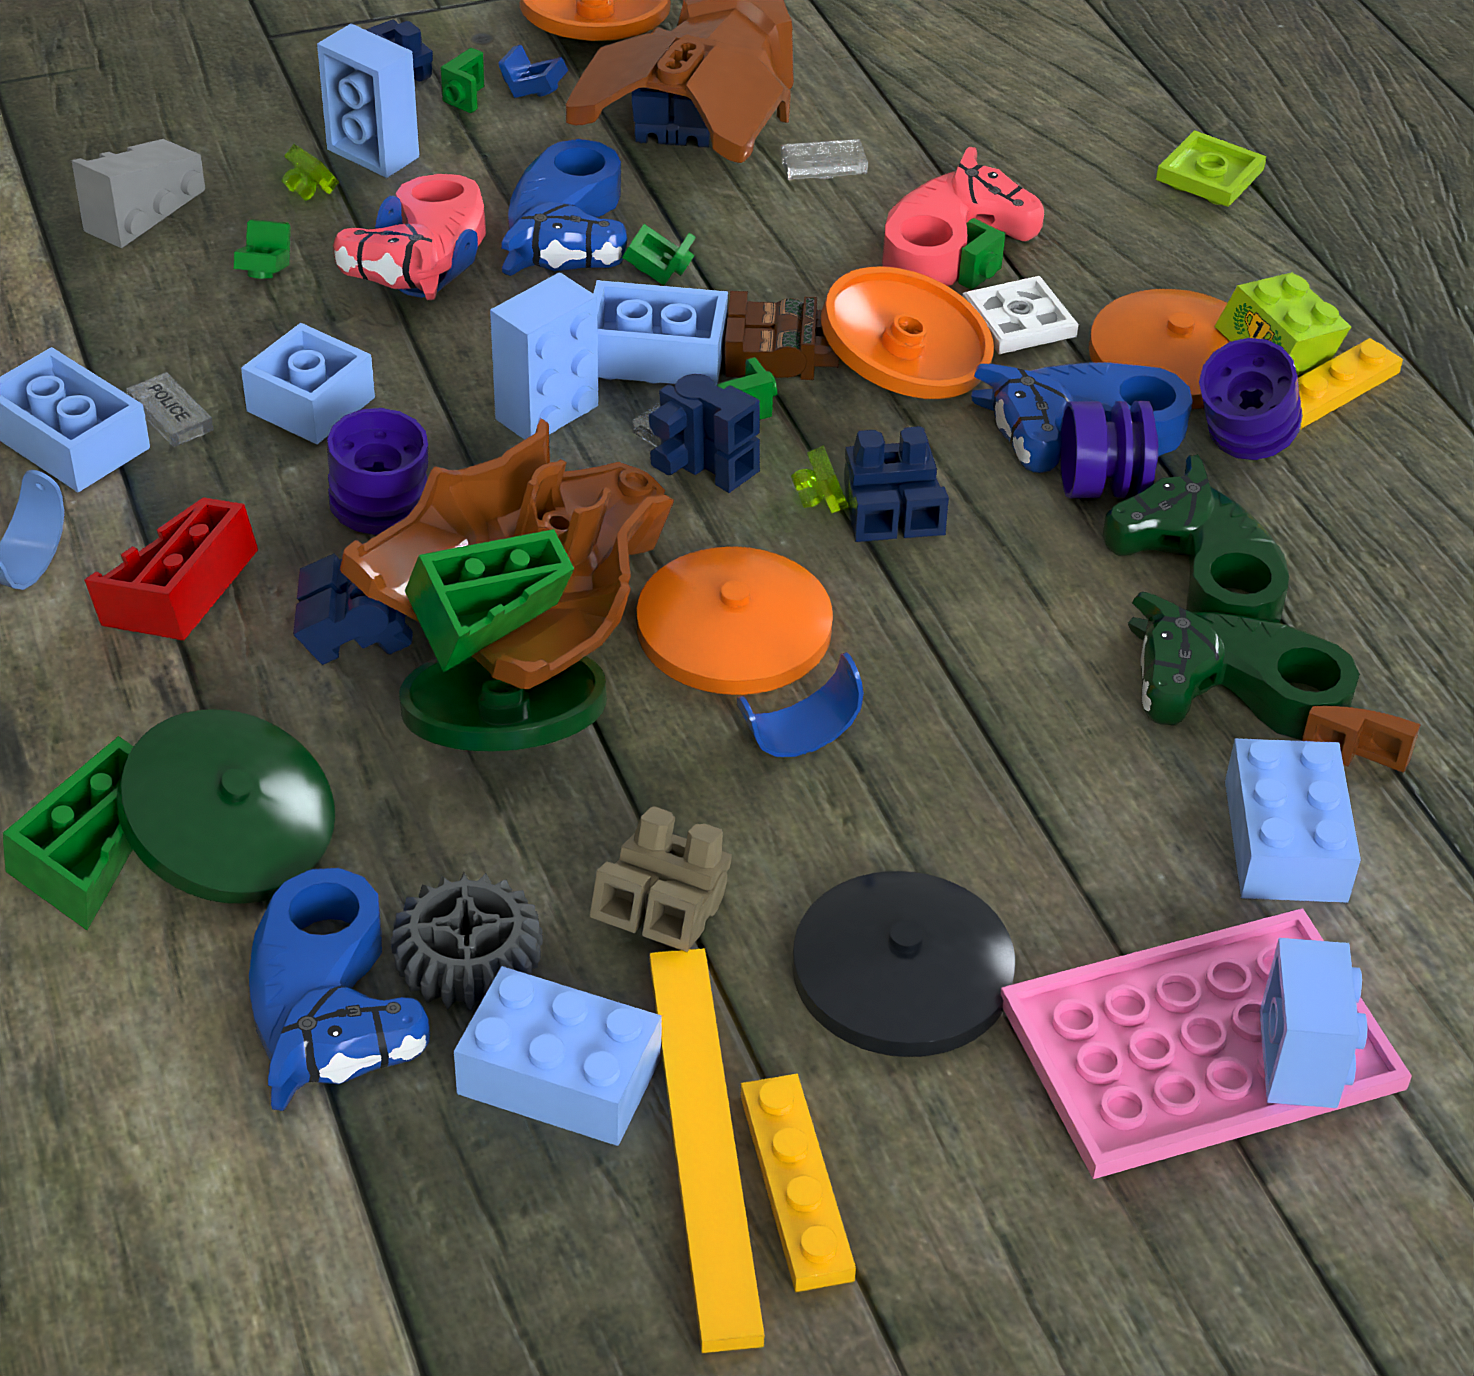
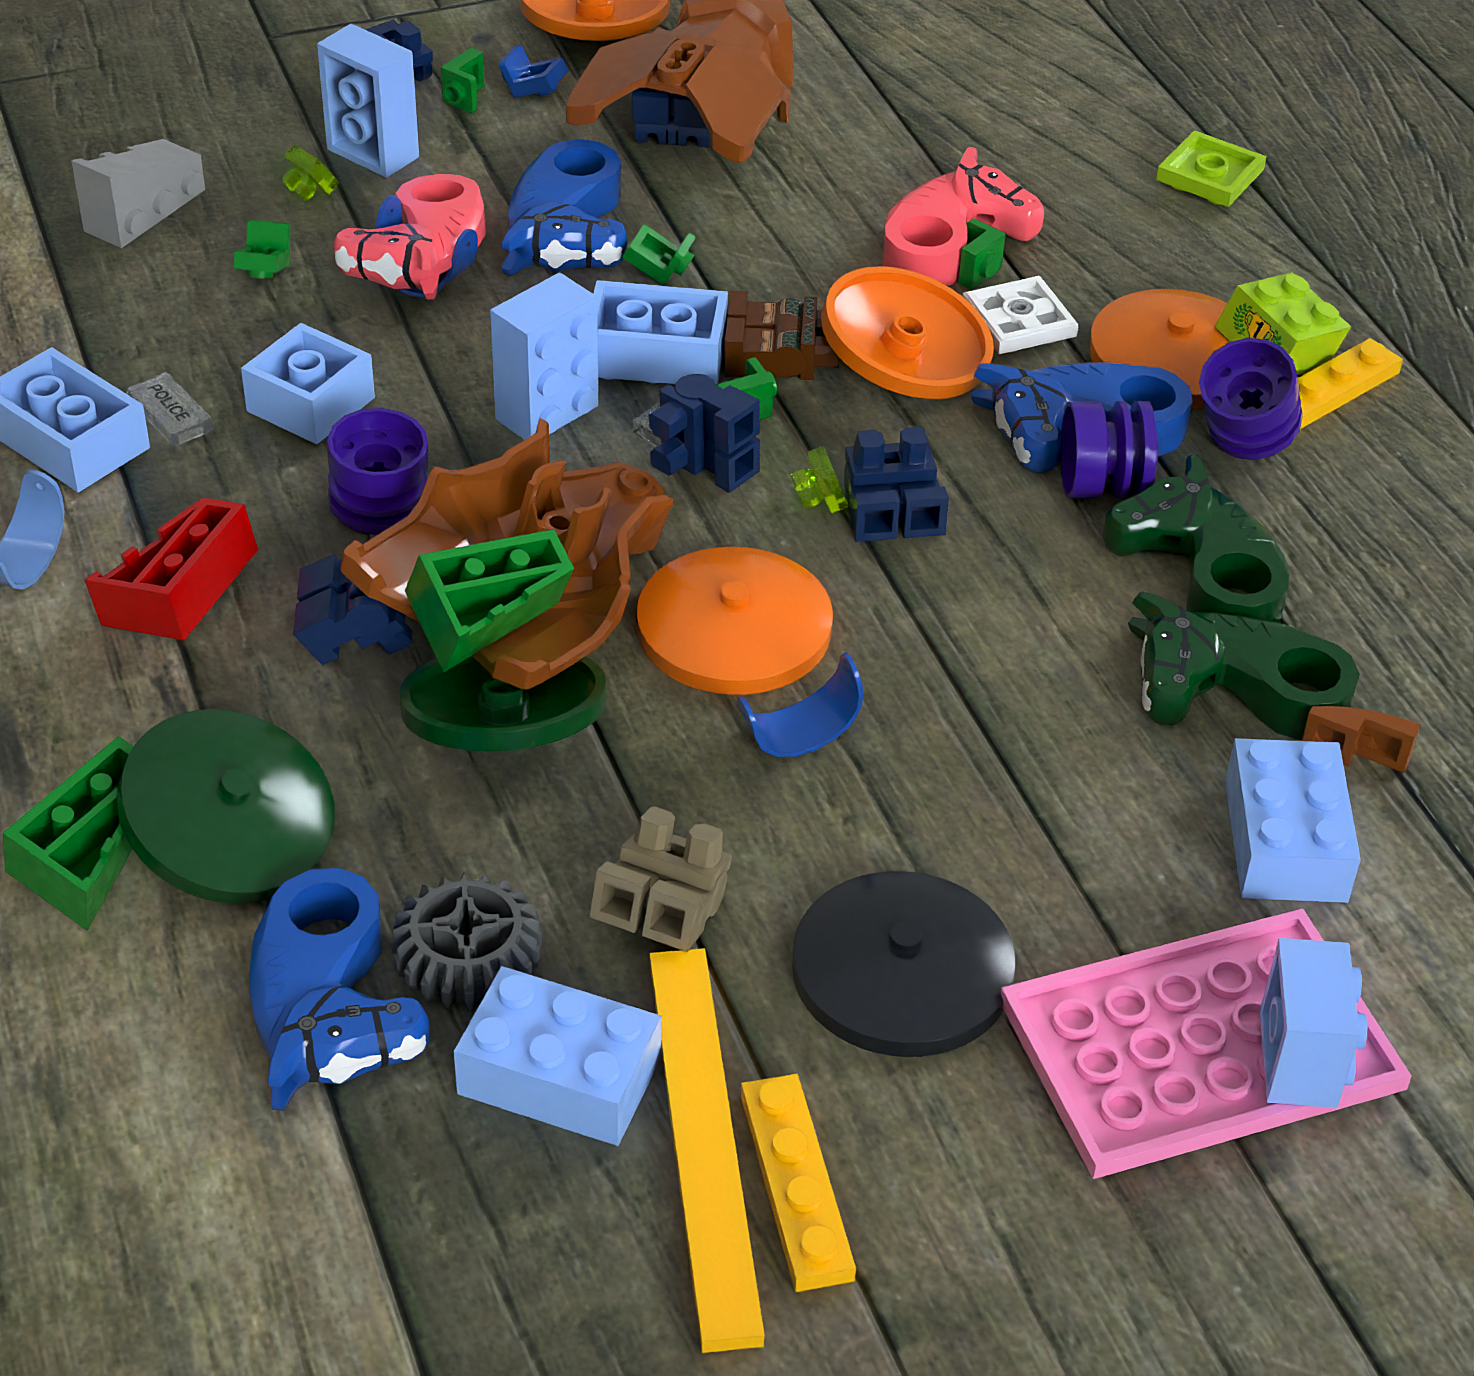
(824, 159): clear plate -> none

